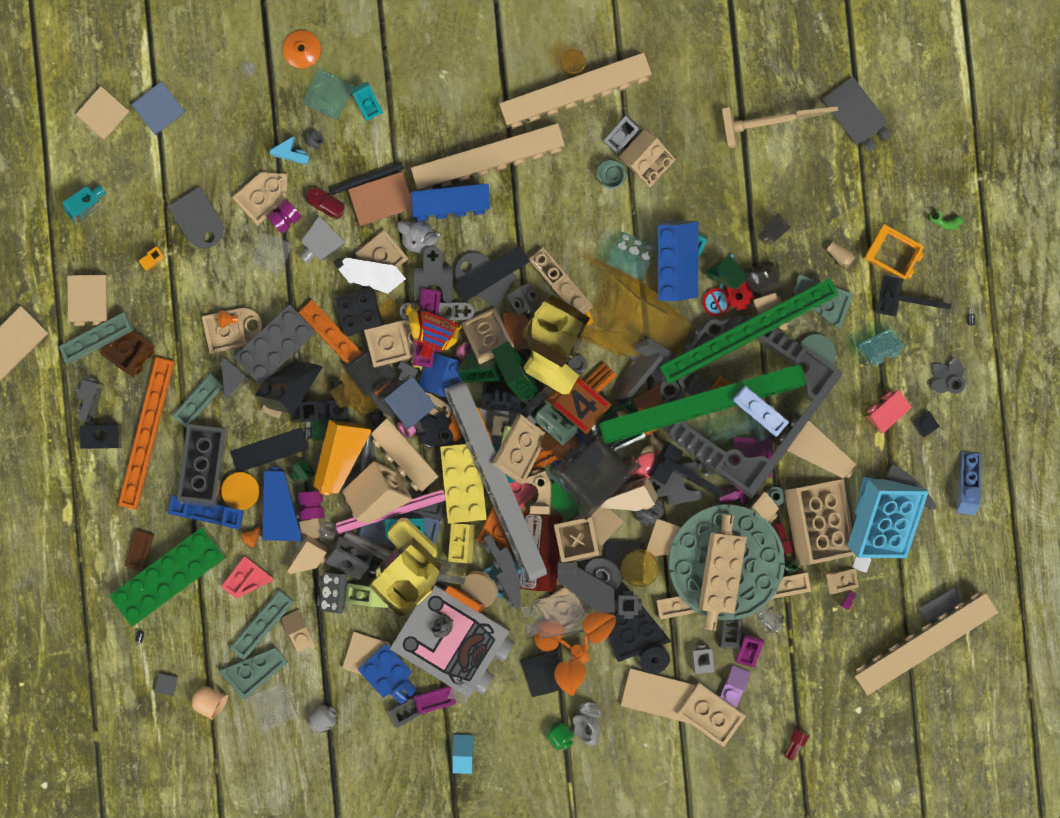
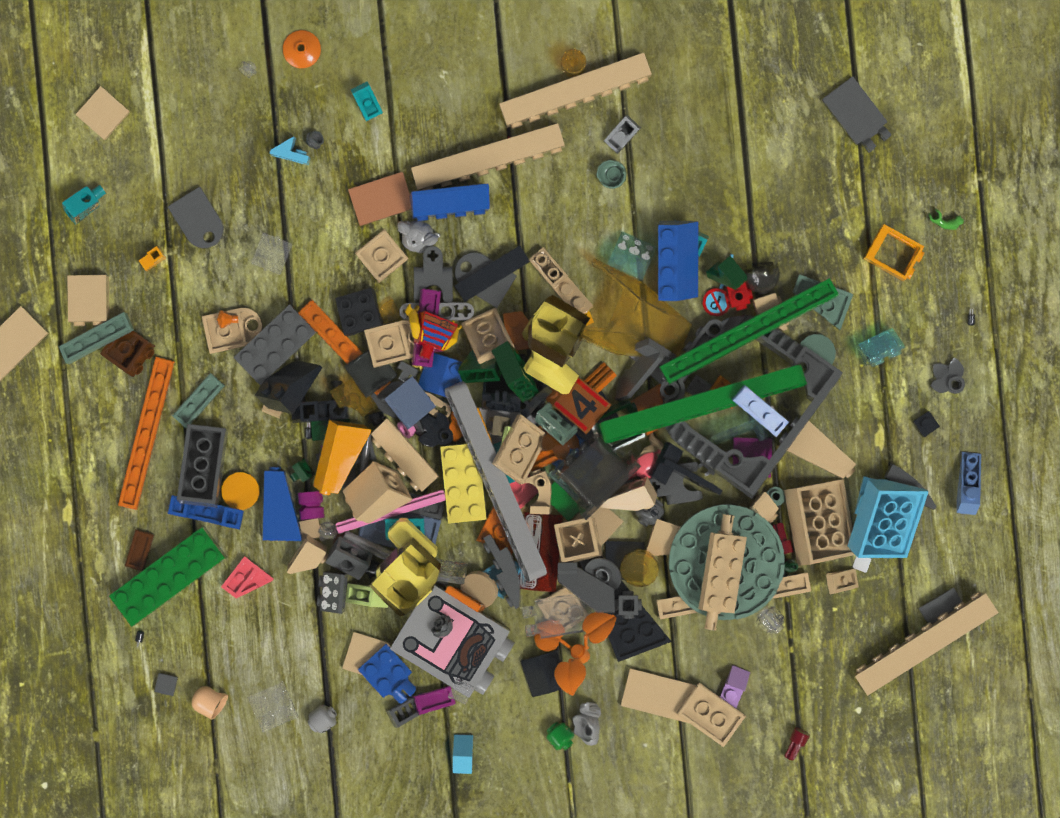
(90, 392): dark grey plate -> none
(112, 438): black brick -> none
(158, 108): sand blue tile -> none
(232, 378): dark grey slope -> none
(250, 537): orange rock -> none
(253, 672): sand green wing -> none
(261, 624): sand green tile -> none
(262, 195): tan tile -> none
(269, 450): black sticker -> none
(284, 216): magenta wheel -> none
(297, 630): tan slope -> none
(321, 241): light grey torso -> none
(325, 203): dark red arm -> none
(328, 94): clear light blue tile -> none
(366, 178): black bar -> none
(370, 273): piece -> none
(461, 543): light yellow hinge -> none
(463, 351): bright pink tile -> none
(524, 299): dark grey brick -> none
(577, 364): dark grey tile -> none
(647, 158): tan slope -> none
(657, 665): black piece -> none
(706, 666): light grey brick -> none
(730, 645): dark grey slope -> none
(731, 493): magenta tile -> none
(732, 126): tan piece -> none
(749, 650): magenta slope -> none
(773, 230): clear smoke brick -> none
(841, 255): tan cone -> none
(847, 602): magenta tile -> none
(888, 411): coral slope -> none
(891, 295): black piece -> none

